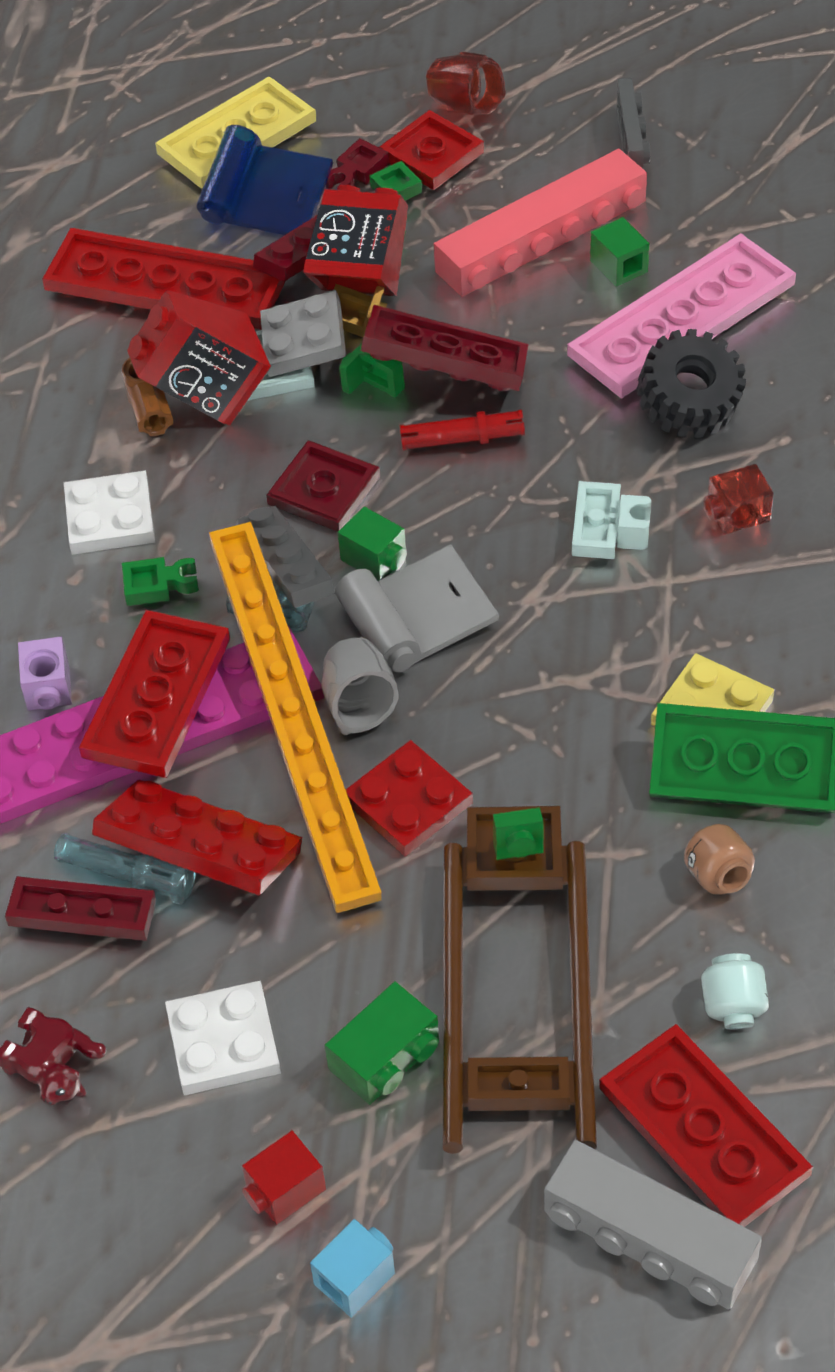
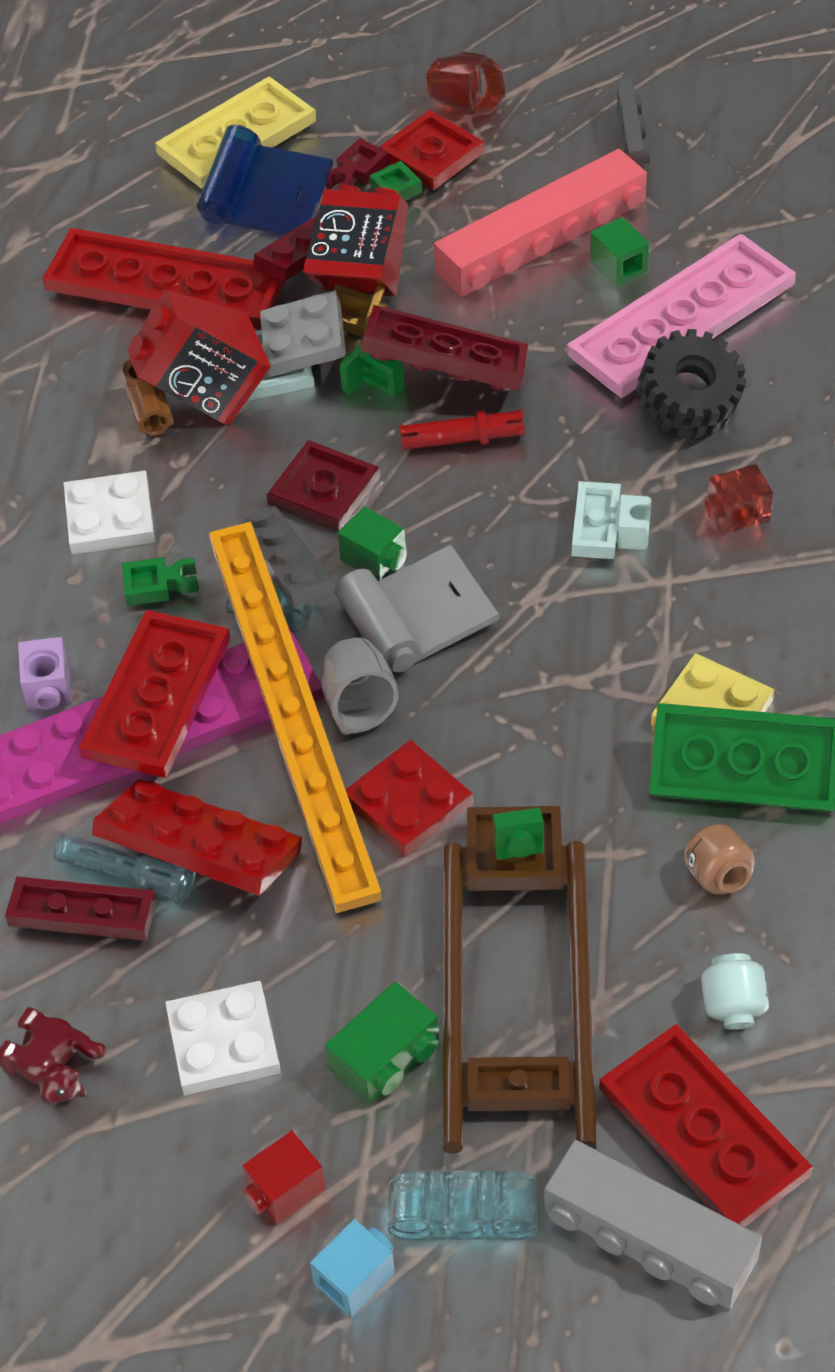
(463, 1205): none -> clear light blue beam

